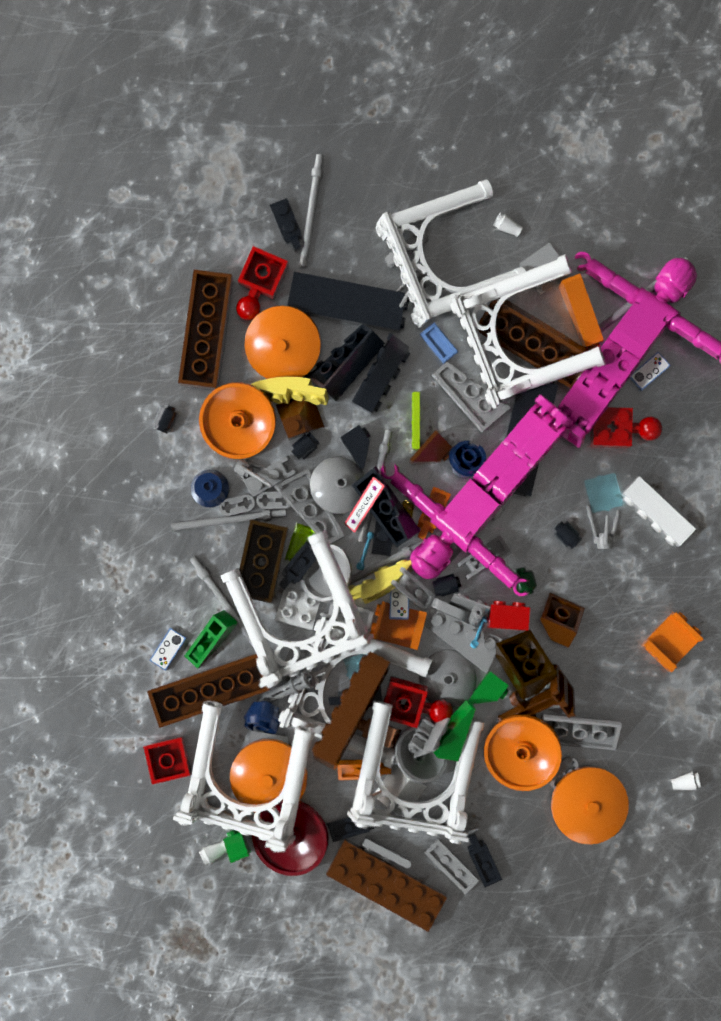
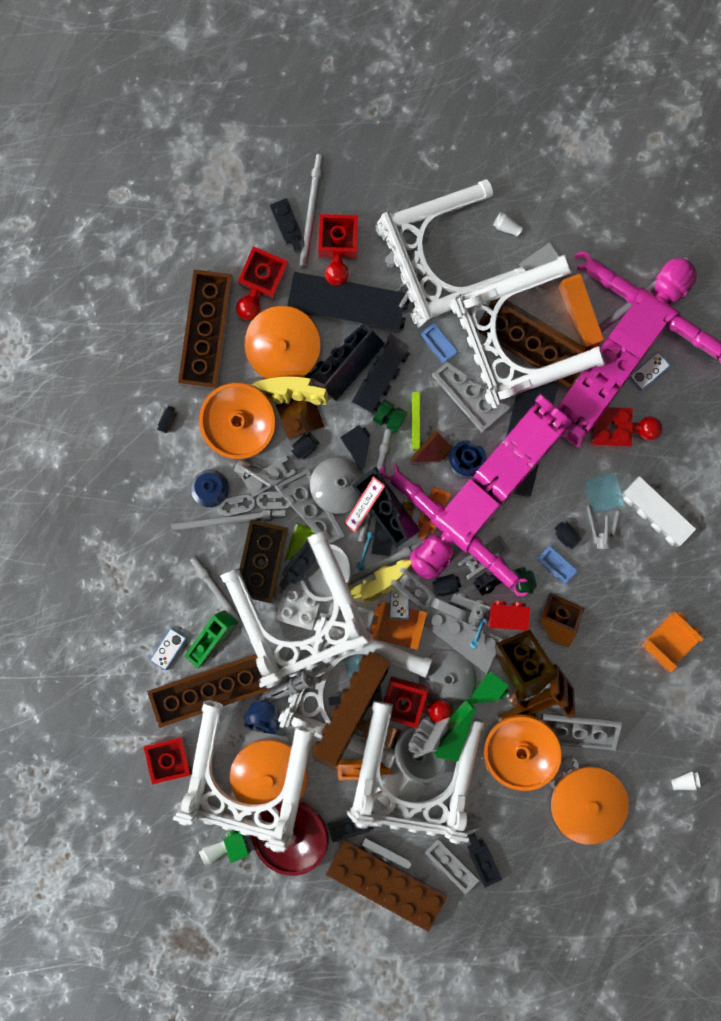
(337, 248): none -> red brick
(390, 416): none -> dark green wheel
(486, 583): none -> black hinge
(557, 564): none -> medium blue tile

